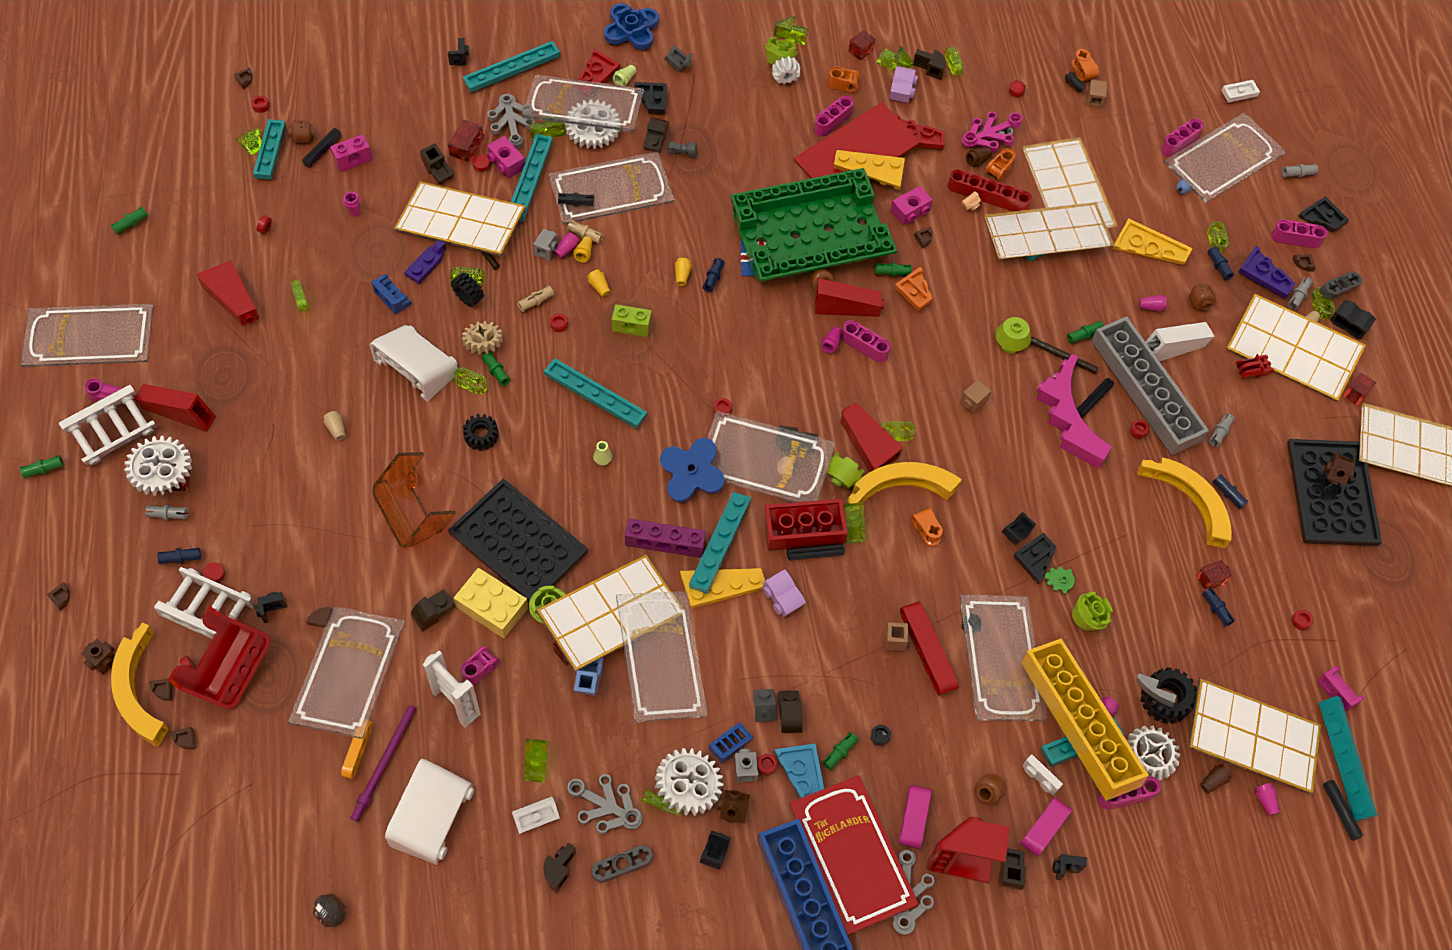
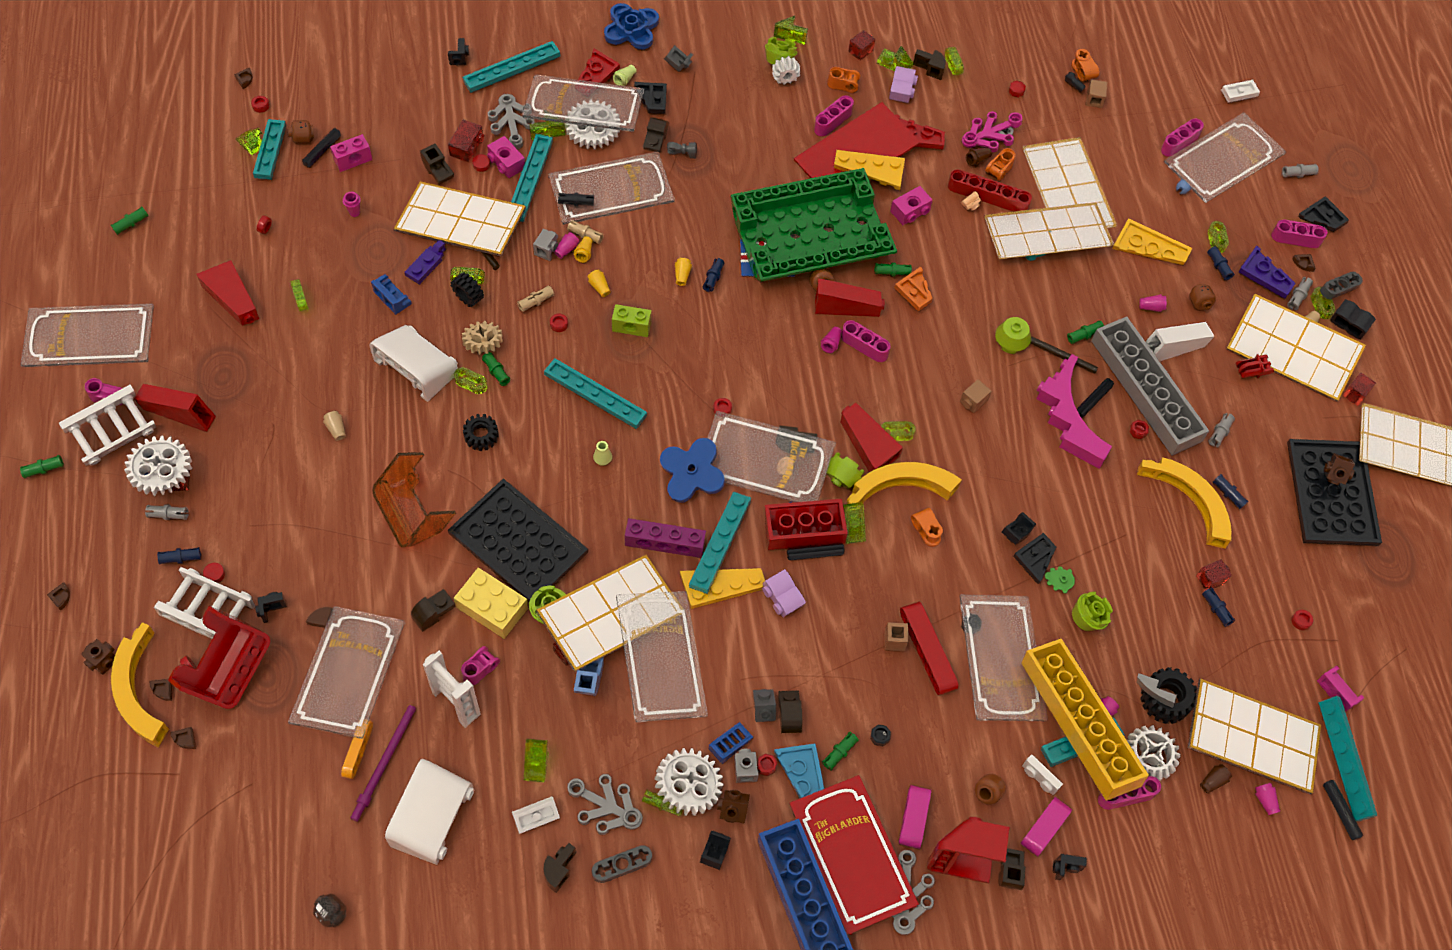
(923, 237): reddish brown tile -> none

